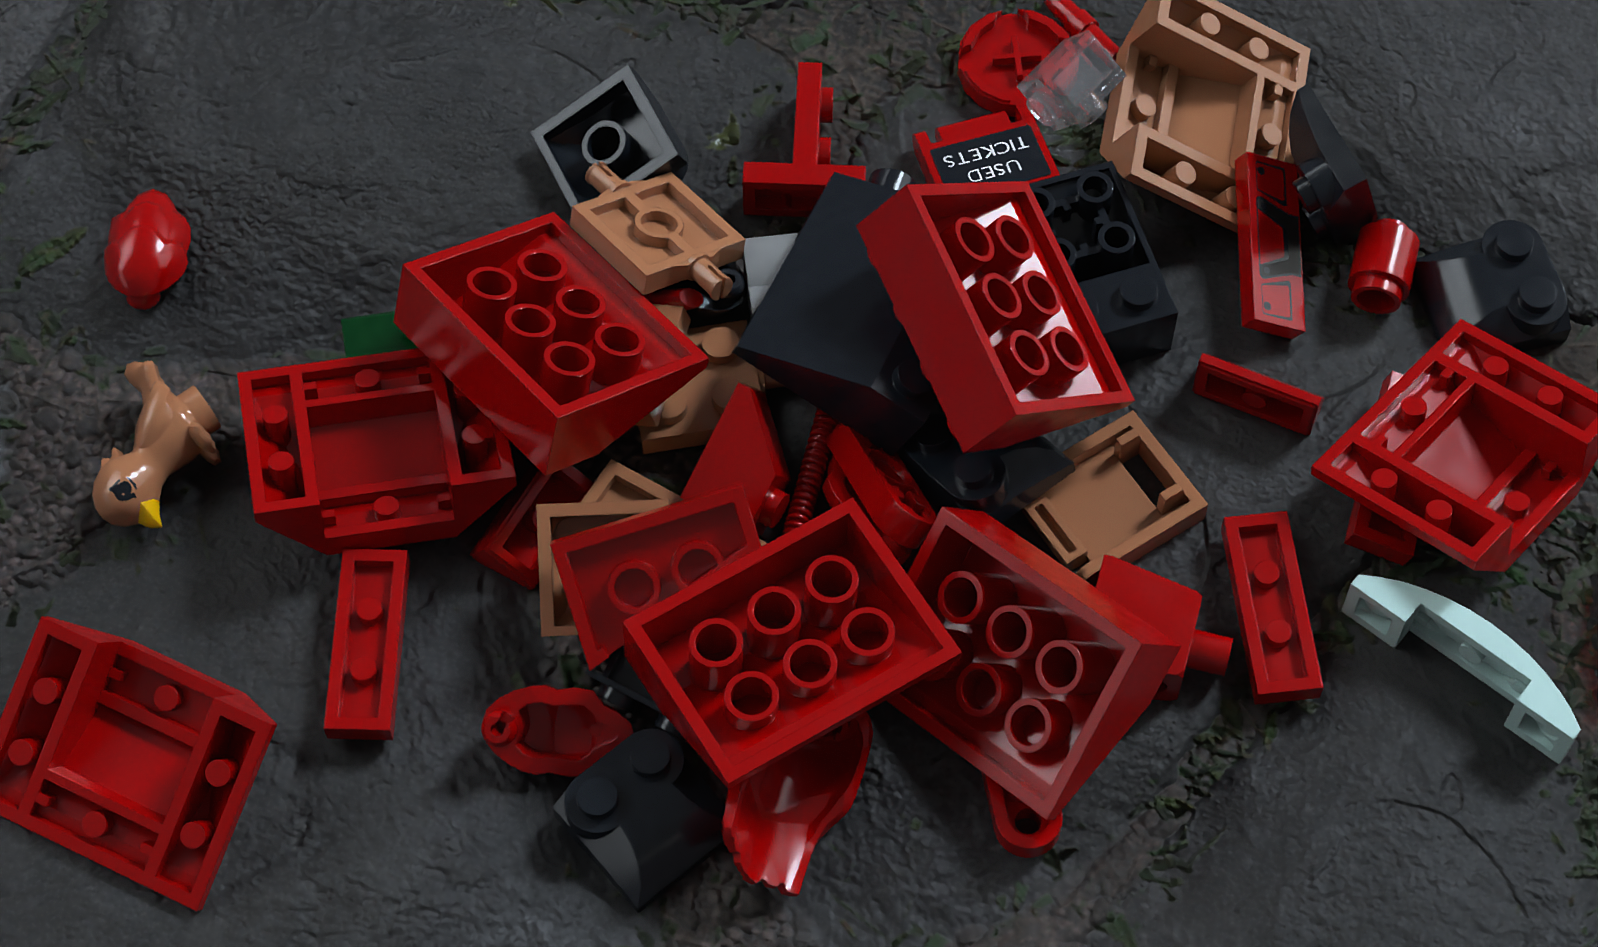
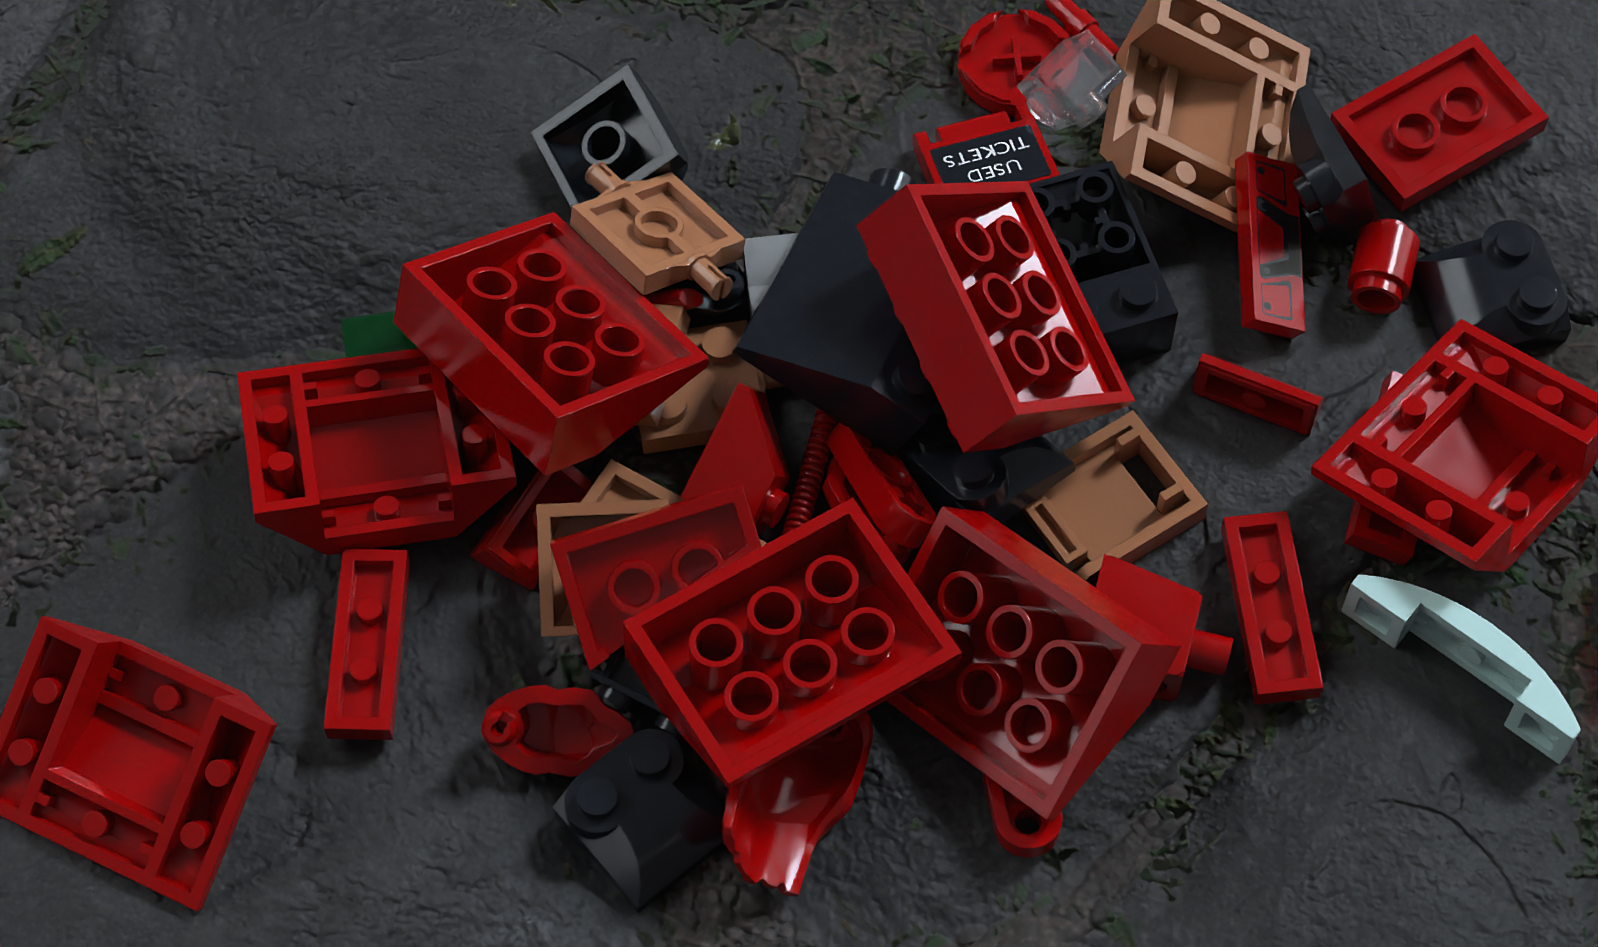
(147, 249): red arm -> none
(166, 439): nougat animal -> none
(796, 186): red bracket -> none
(1438, 122): none -> red plate

